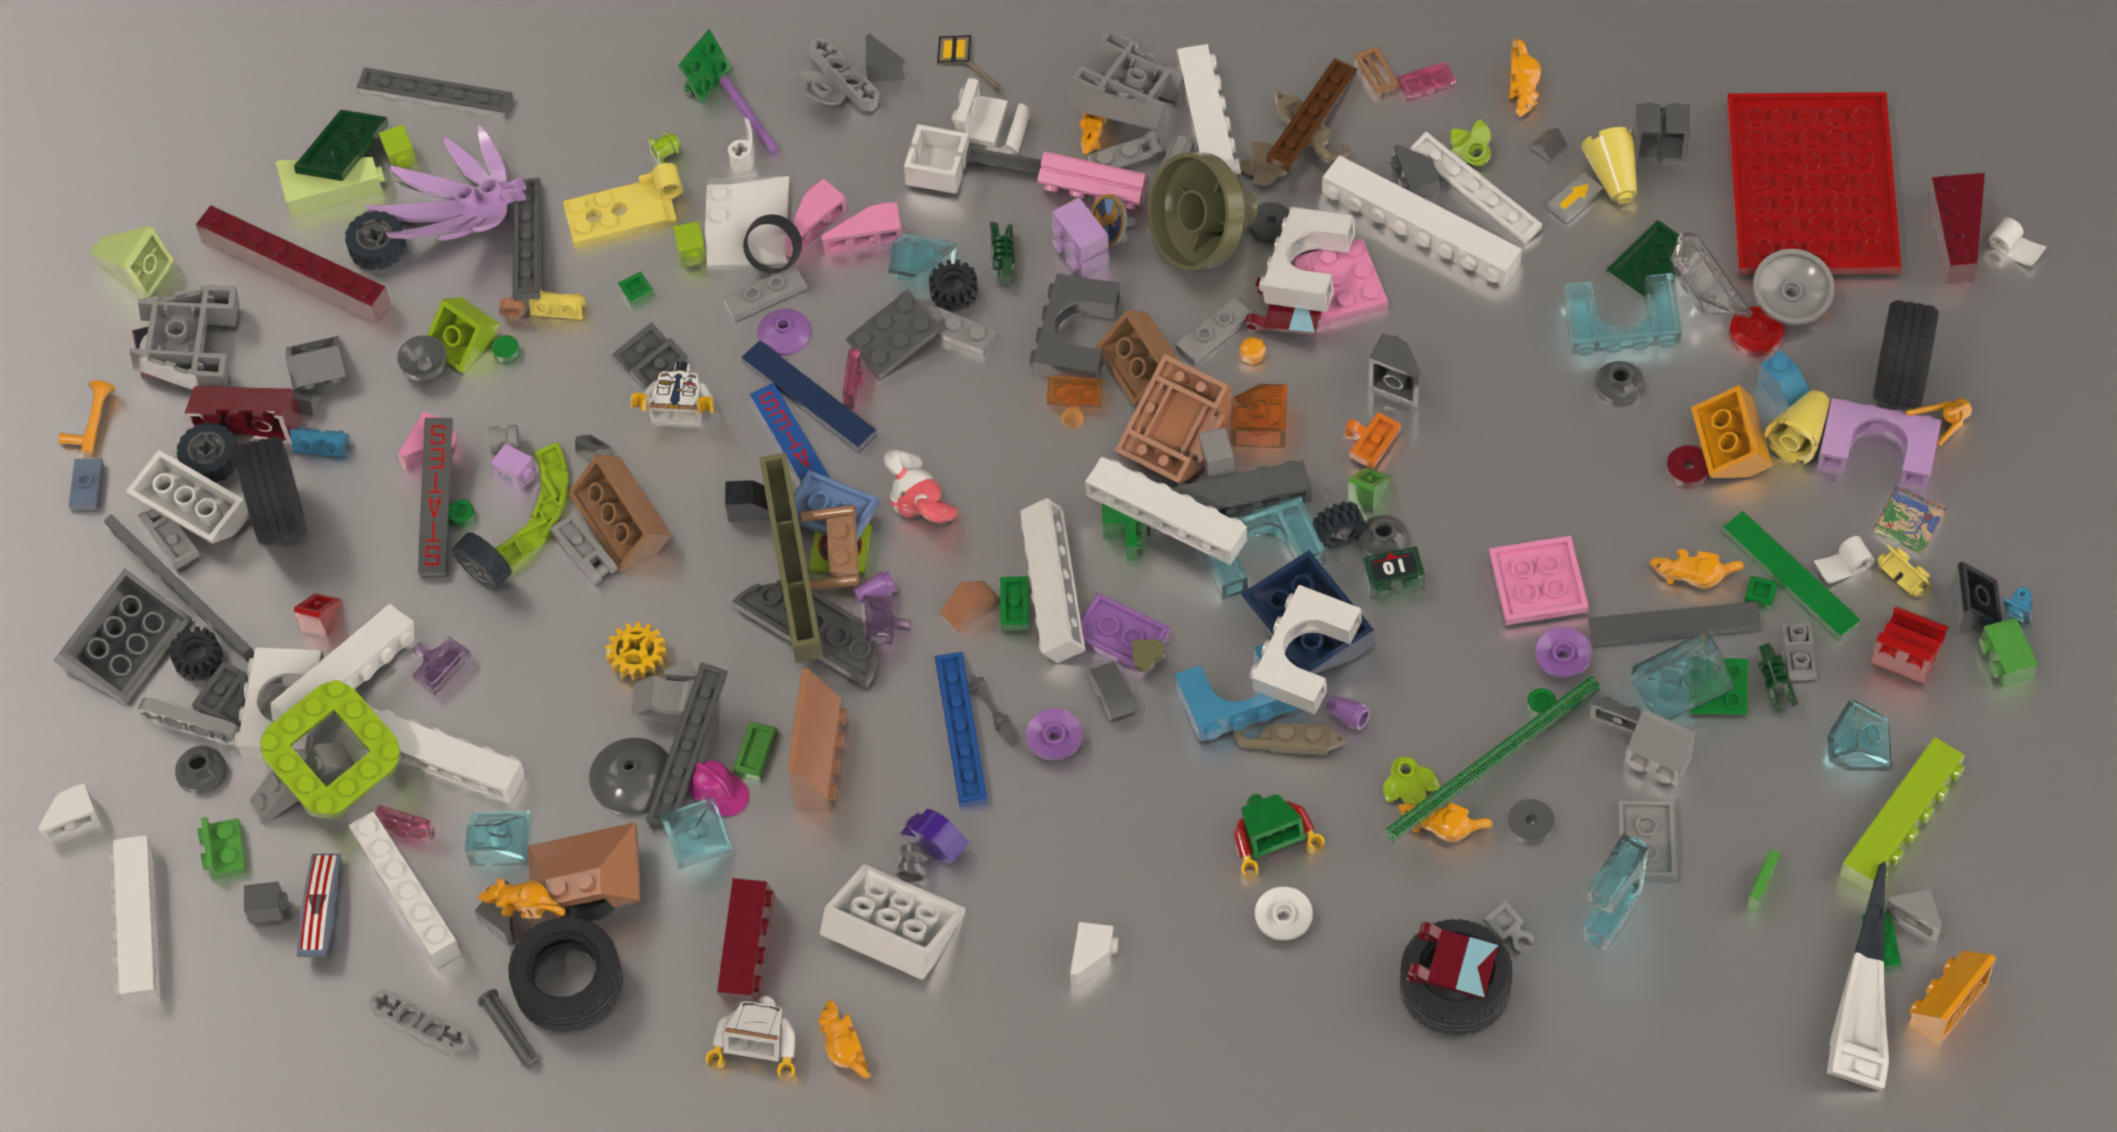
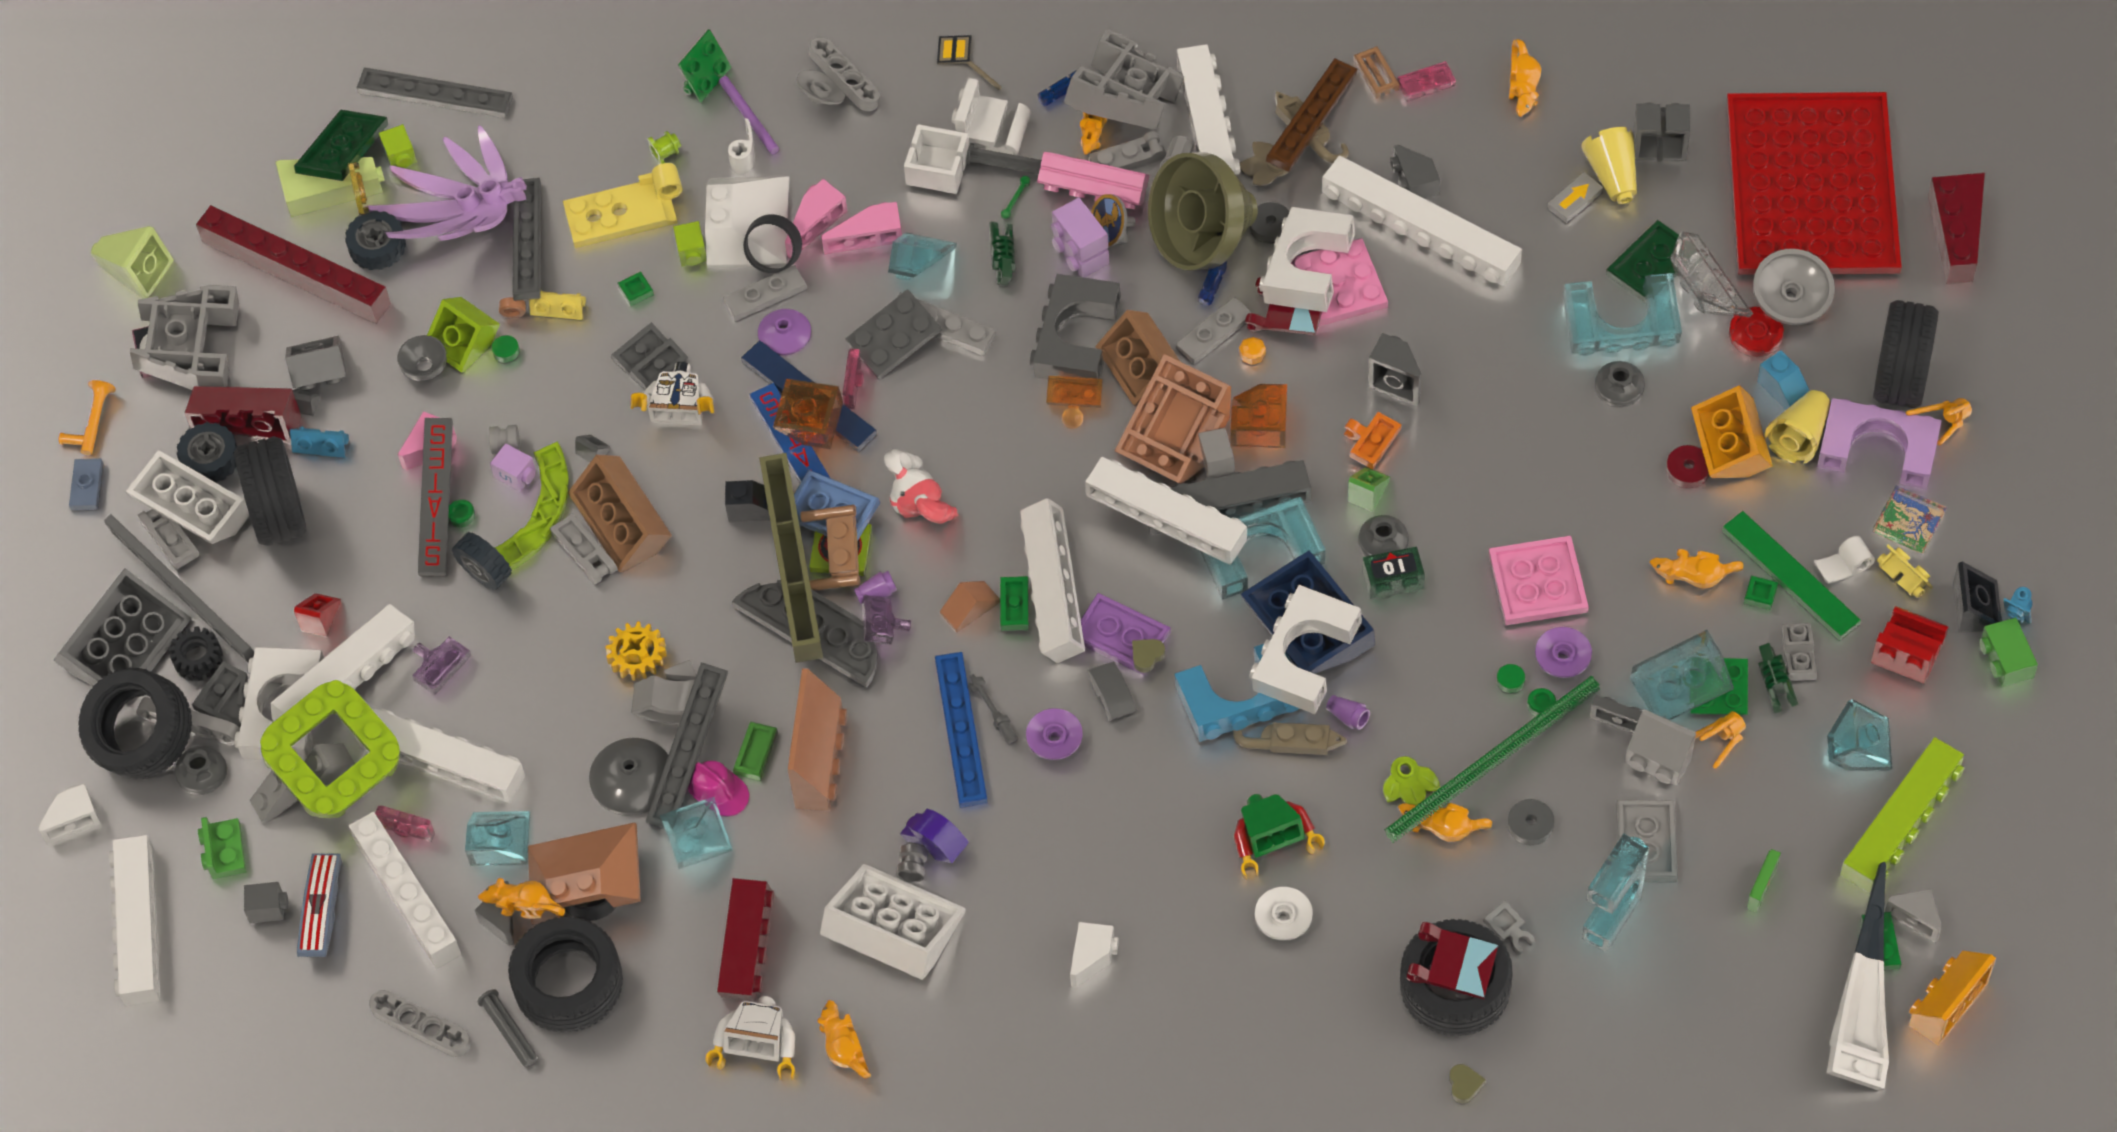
(101, 710): none -> black tyre
(358, 188): none -> clear yellow tile
(809, 412): none -> clear orange slope
(882, 62): dark grey slope -> none
(953, 272): black tyre -> none
(1024, 182): none -> green hinge
(1055, 91): none -> clear blue axle
(1120, 525): green brick -> none
(1211, 284): none -> clear blue axle
(1339, 524): black wheel -> none
(1465, 1083): none -> olive tile
(1469, 143): lime plate -> none
(1478, 190): white tile -> none
(1510, 678): none -> green tile
(1549, 144): dark grey slope -> none
(1674, 623): dark grey tile -> none
(1727, 728): none -> light orange plant
(2009, 241): white panel -> none

